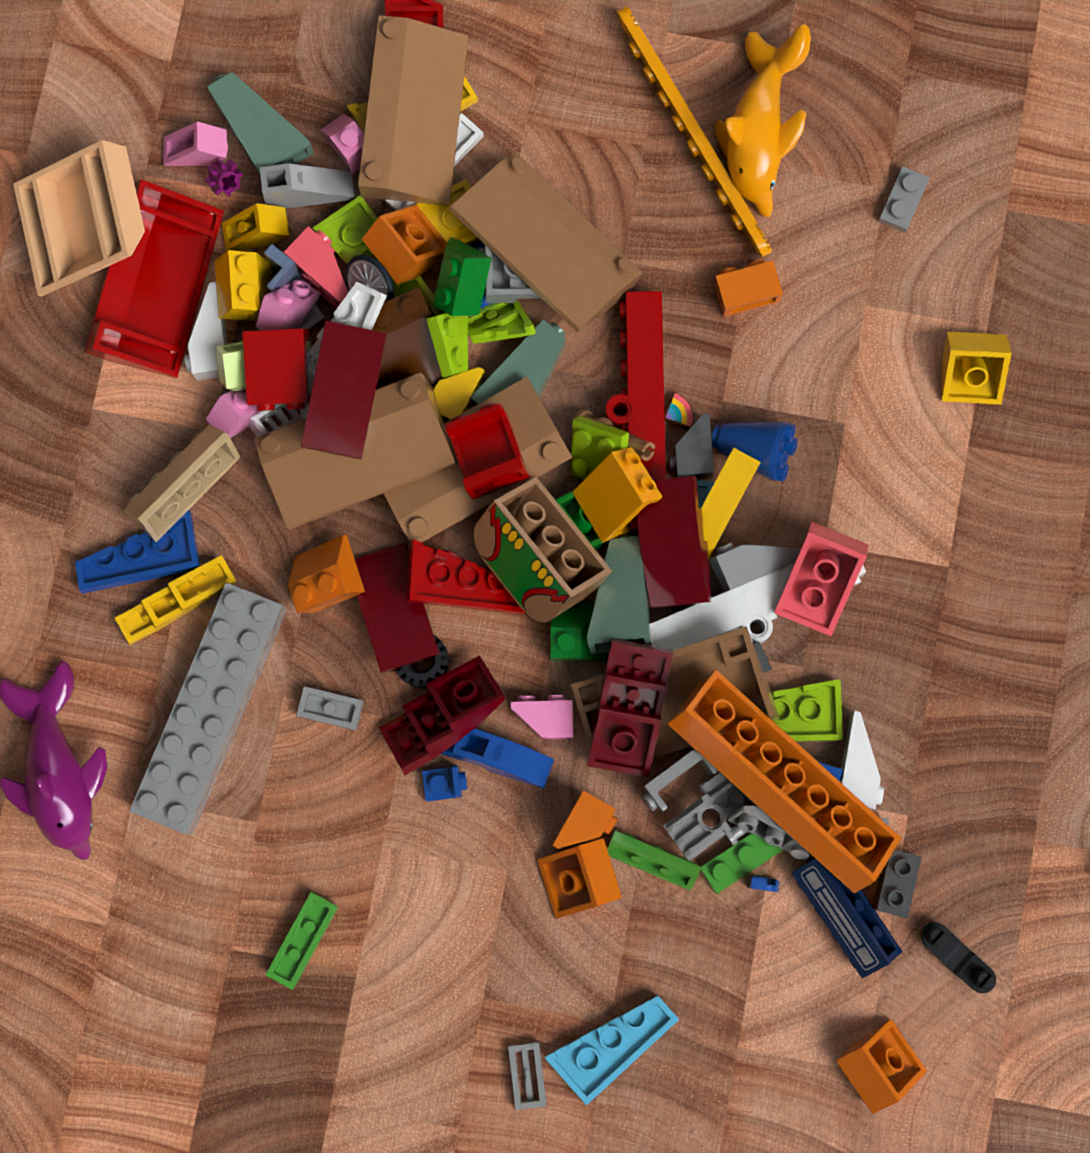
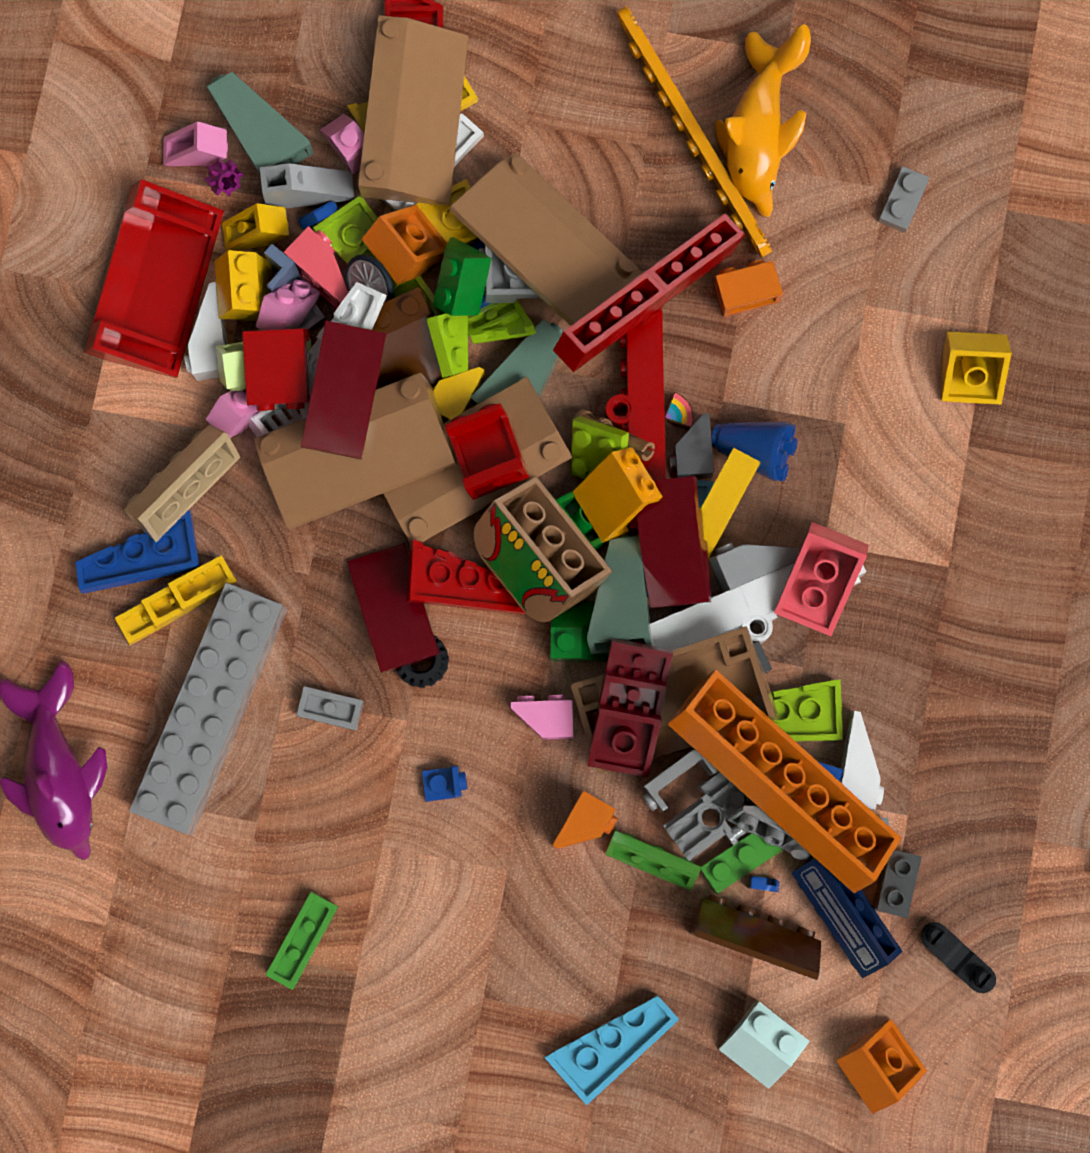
(79, 215): light nougat slope -> none
(317, 215): none -> blue tile
(324, 576): orange slope -> none
(443, 715): dark red slope -> none
(502, 757): blue slope -> none
(515, 1080): light grey tile -> none
(579, 878): orange slope -> none
(648, 293): none -> red hinge
(756, 937): none -> reddish brown slope
(763, 1044): none -> light aqua slope

